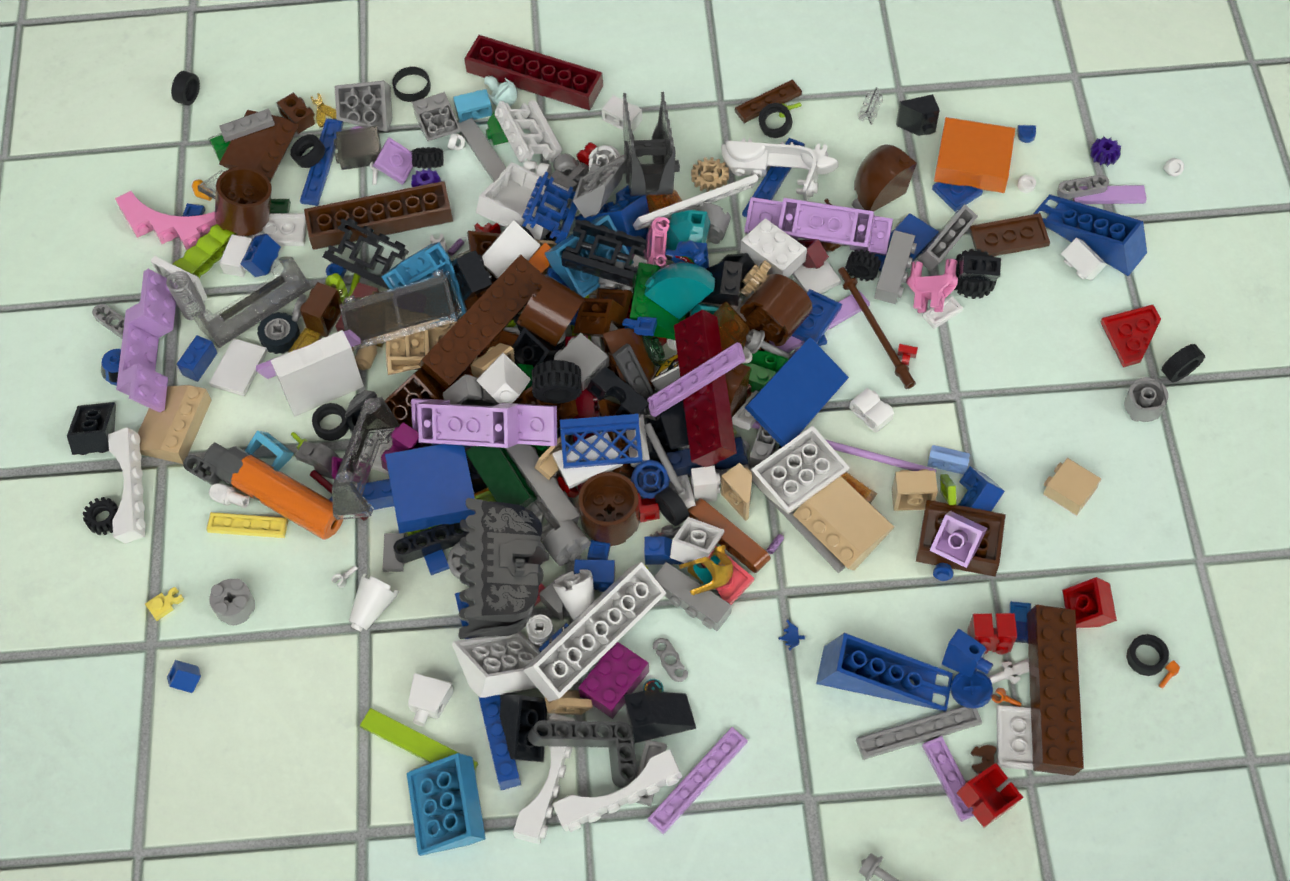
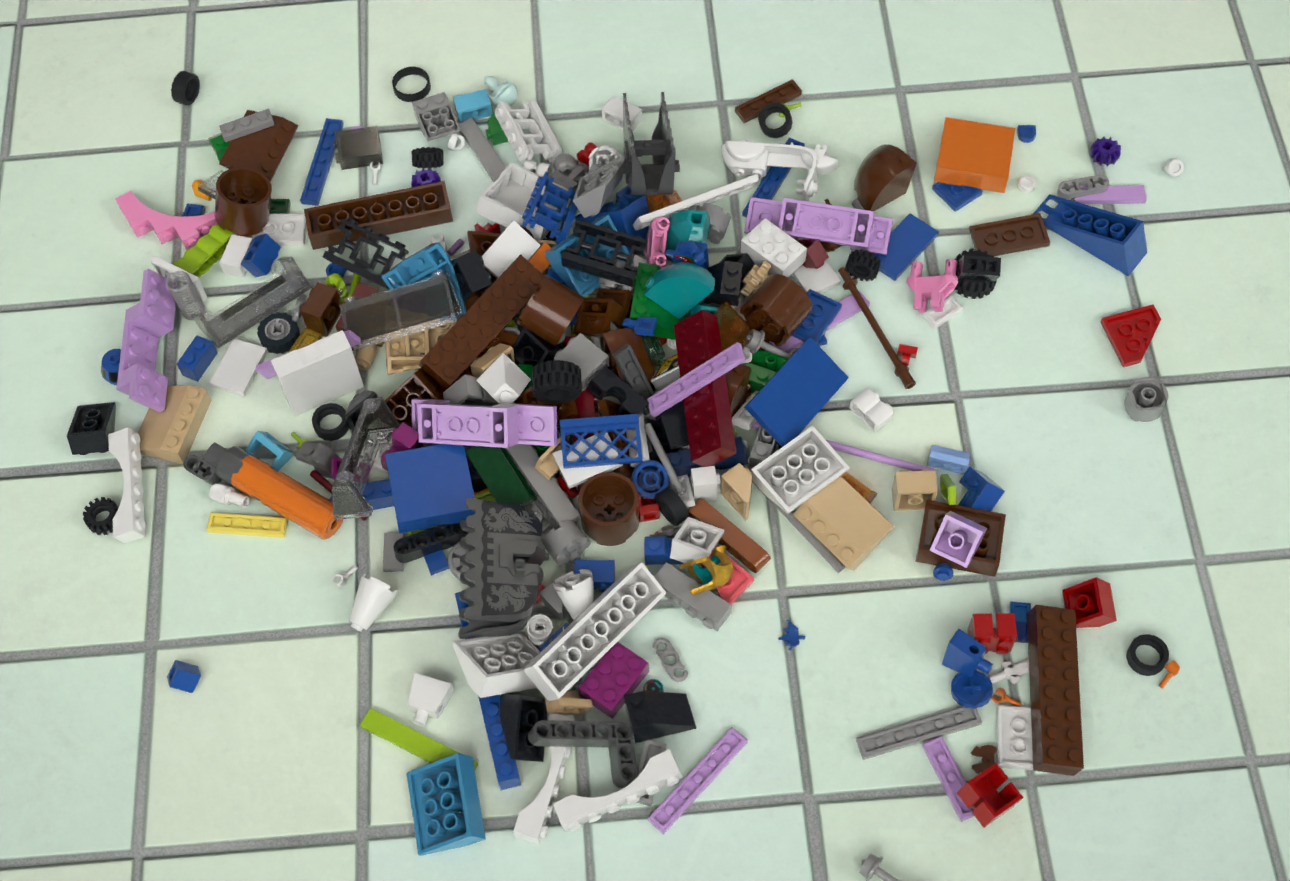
(111, 315): light grey beam -> none
(161, 604): light yellow plate -> none
(232, 601): light grey brick -> none
(295, 110): reddish brown brick -> none
(302, 145): black tyre -> none
(322, 111): clear yellow piece -> none
(365, 104): light grey wedge -> none
(394, 161): lavender tile -> none
(534, 72): dark red brick -> none
(598, 550): blue tile -> none
(709, 174): tan gear -> none
(775, 544): lavender piece -> none
(871, 105): clear hinge -> none
(880, 672): blue piece -> none
(894, 267): light grey brick -> none
(918, 115): black slope -> none
(947, 237): light grey brick -> none
(1071, 486): tan piece -> none
(1083, 259): white brick -> none
(1183, 363): black tyre -> none

